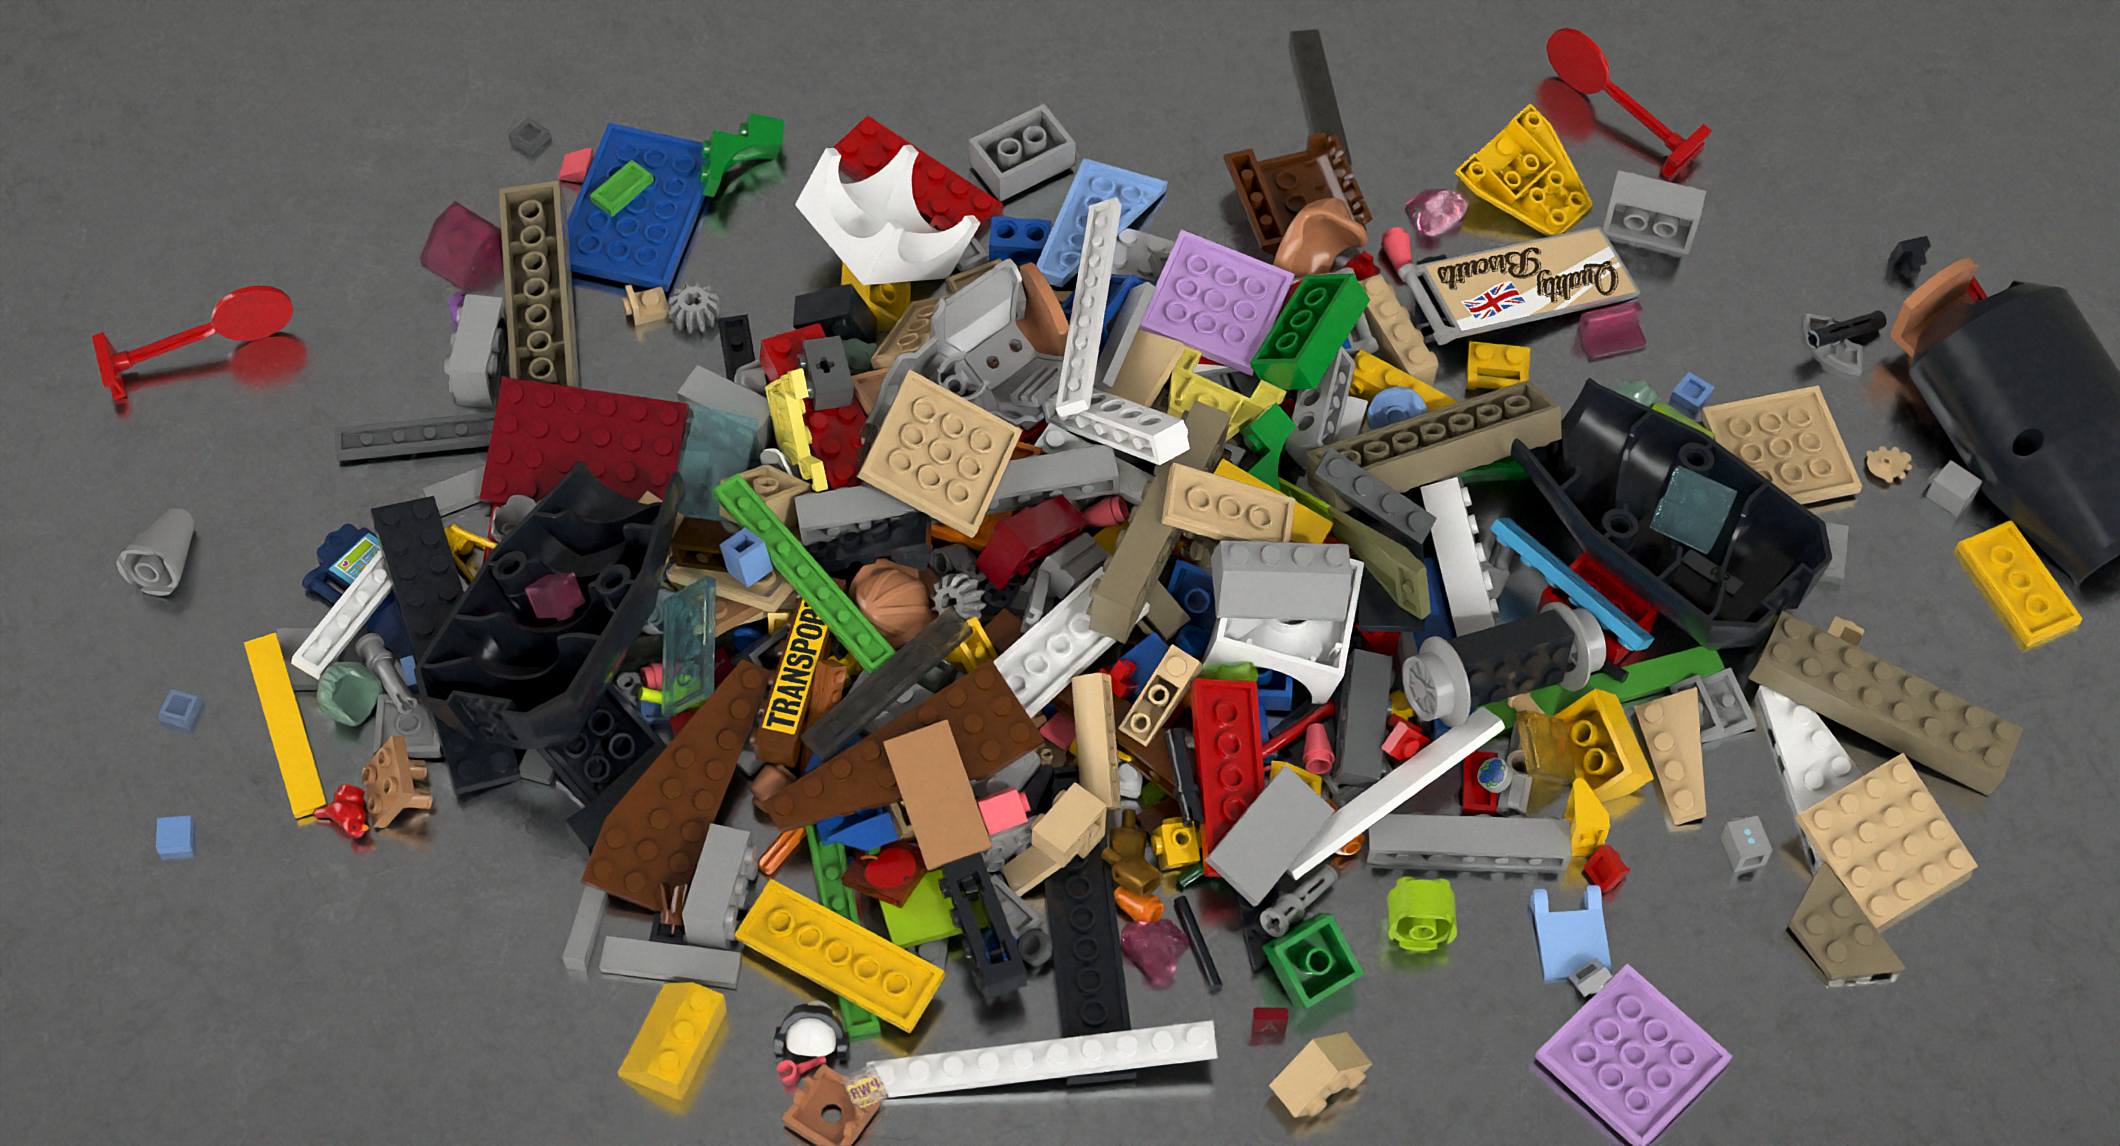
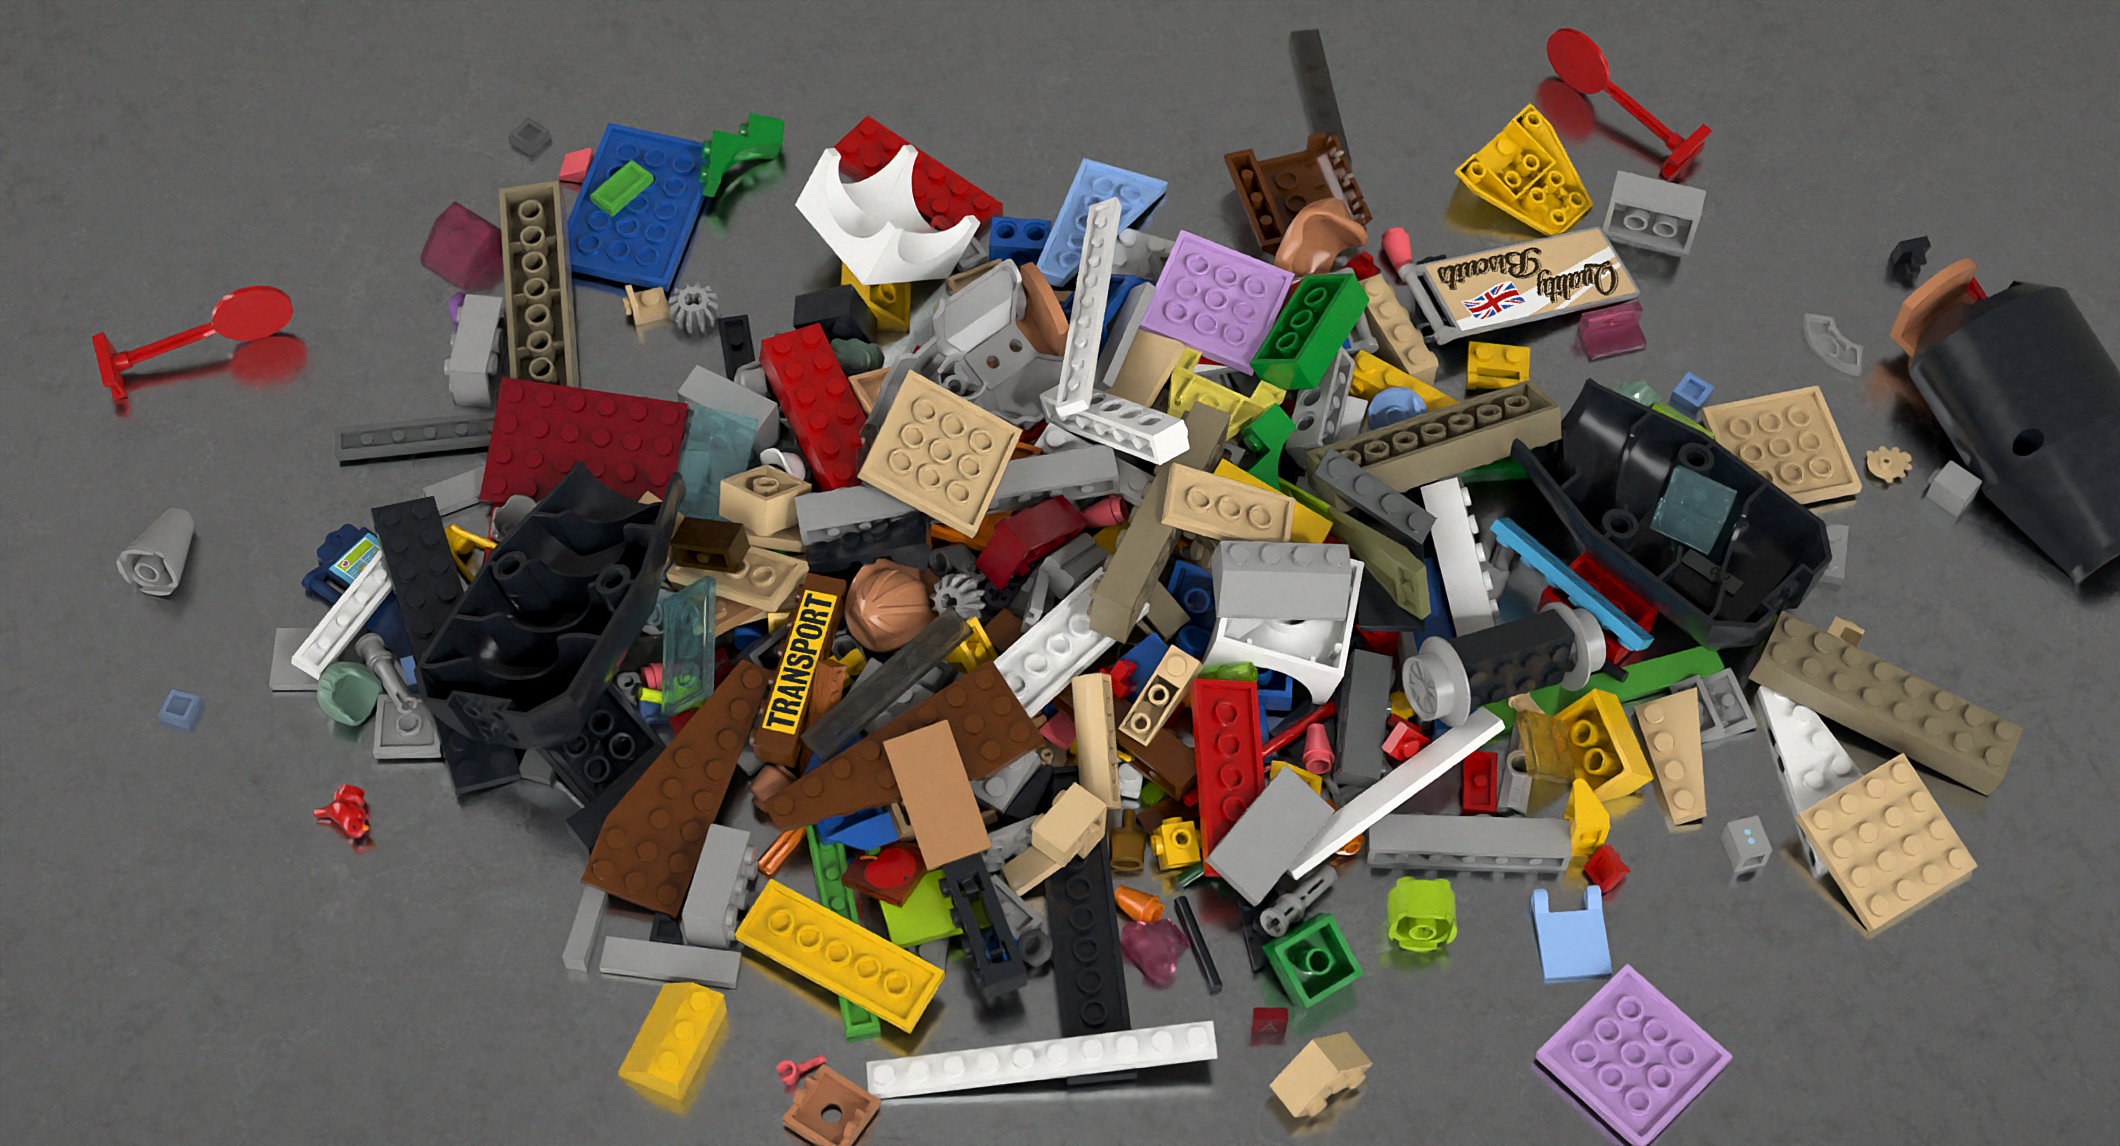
(174, 834): medium blue tile -> none
(285, 725): yellow tile -> none
(390, 782): medium nougat plate -> none
(555, 596): clear pink brick -> none
(673, 909): reddish brown piece -> none
(746, 557): medium blue brick -> none
(791, 435): light yellow wing -> none
(805, 574): bright green tile -> none
(812, 1032): cap -> none
(826, 373): dark grey brick -> none
(864, 1087): clear tile -> none
(908, 333): tan tile -> none
(1003, 809): coral brick -> none
(1022, 152): light grey brick -> none
(1038, 387): light grey tile -> none
(1133, 872): pearl gold piece -> none
(1186, 789): black pin -> none
(1439, 210): clear pink bracket -> none
(1495, 775): tile -> none
(1590, 977): light grey plate -> none
(1836, 332): black pin -> none
(1840, 932): dark tan wing -> none
(2019, 583): yellow tile -> none

